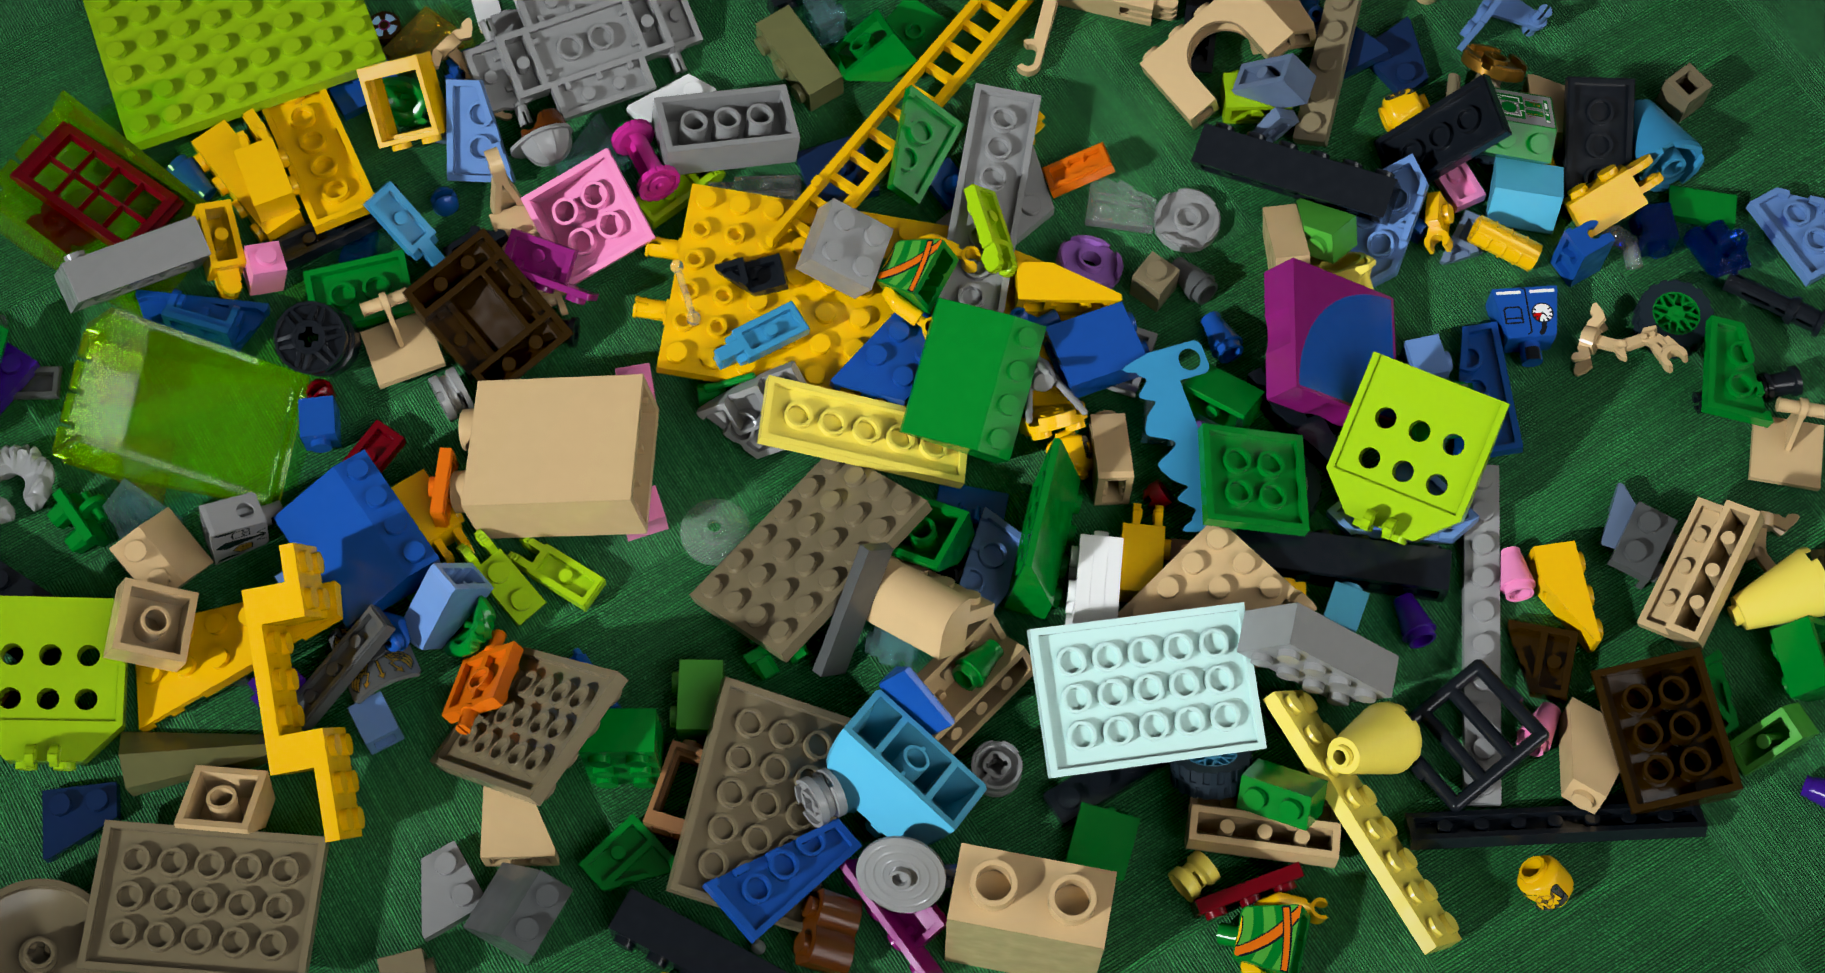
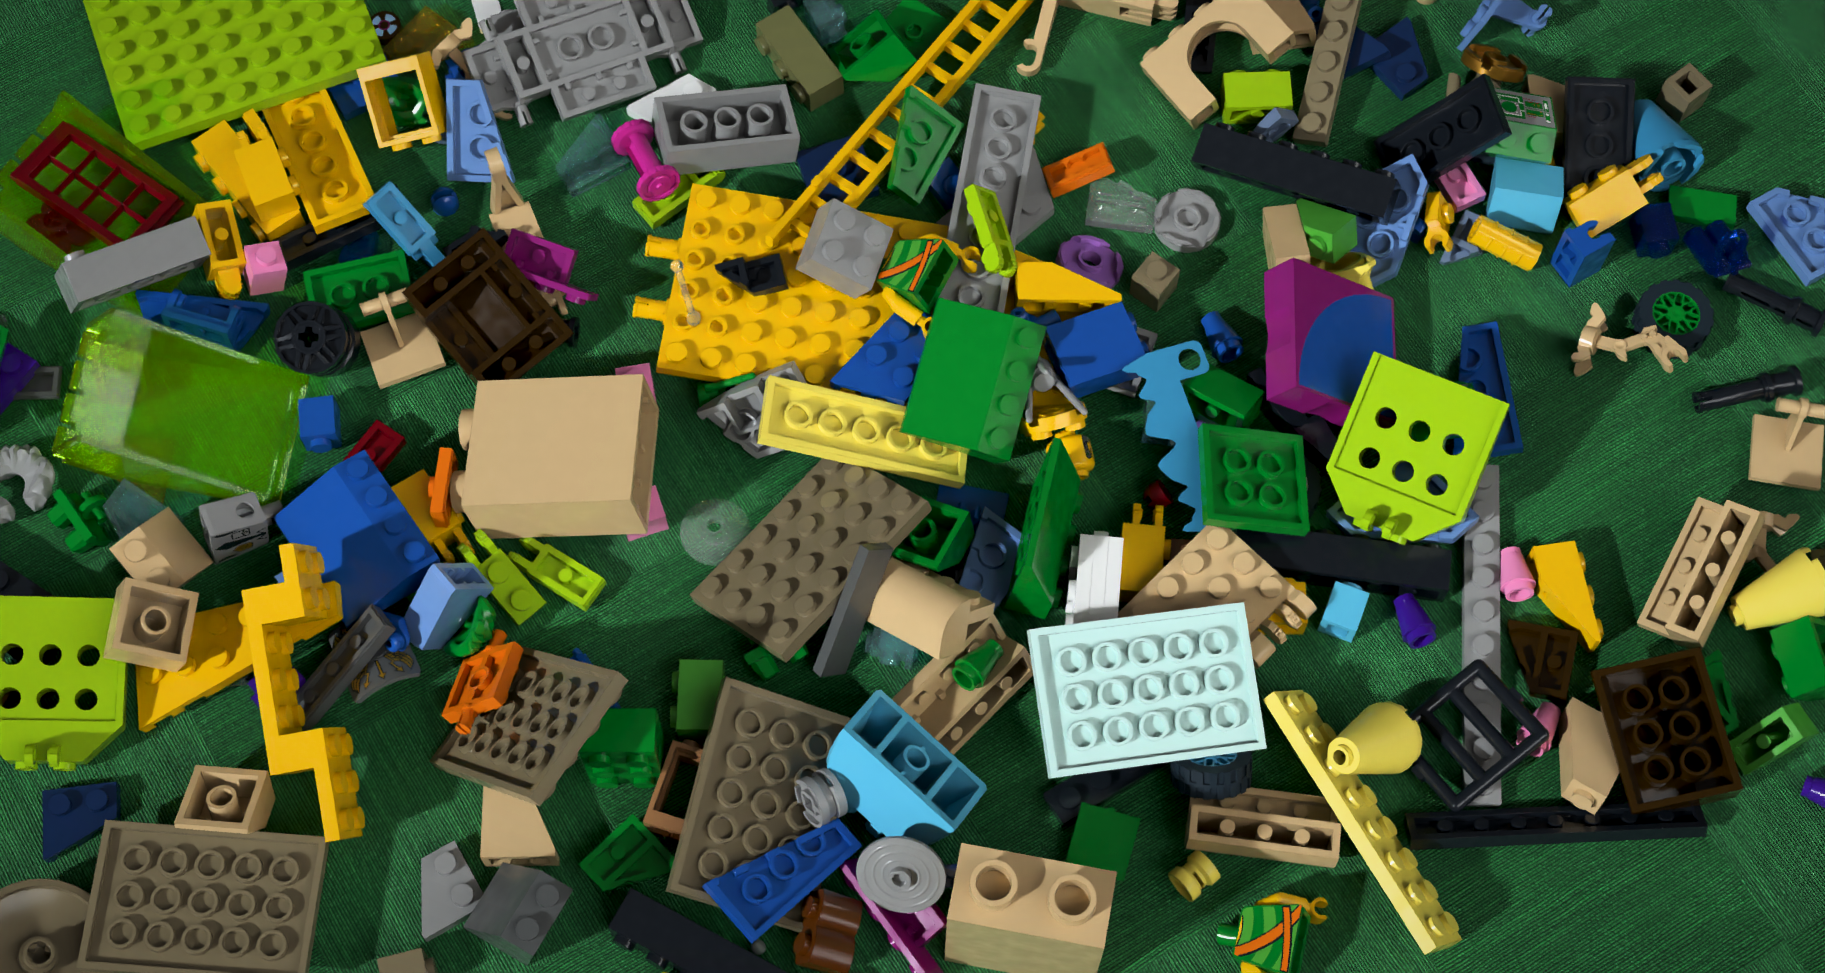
(168, 758): olive wedge -> none
(192, 176): blue cone -> none
(326, 390): dark red hinge -> none
(376, 723): medium blue brick -> none
(450, 393): light grey wheel -> none
(547, 141): light grey piece -> none
(591, 213): bright pink slope -> none
(762, 336): dark azure hinge -> none
(776, 185): clear hinge -> none
(916, 699): blue slope -> none
(998, 767): light grey wheel -> none
(1112, 458): tan slope -> none
(1195, 282): dark grey cone -> none
(1247, 892): dark red plate -> none
(1275, 81): sand blue slope -> none
(1282, 794): green brick -> none
(1317, 654): light grey brick -> none
(1401, 107): yellow head -> none
(1428, 355): medium blue brick -> none
(1525, 320): blue torso -> none
(1545, 882): yellow head -> none
(1619, 514): sand blue slope -> none
(1628, 244): clear arm -> none
(1643, 543): dark grey bracket -> none
(1729, 375): green wing -> none

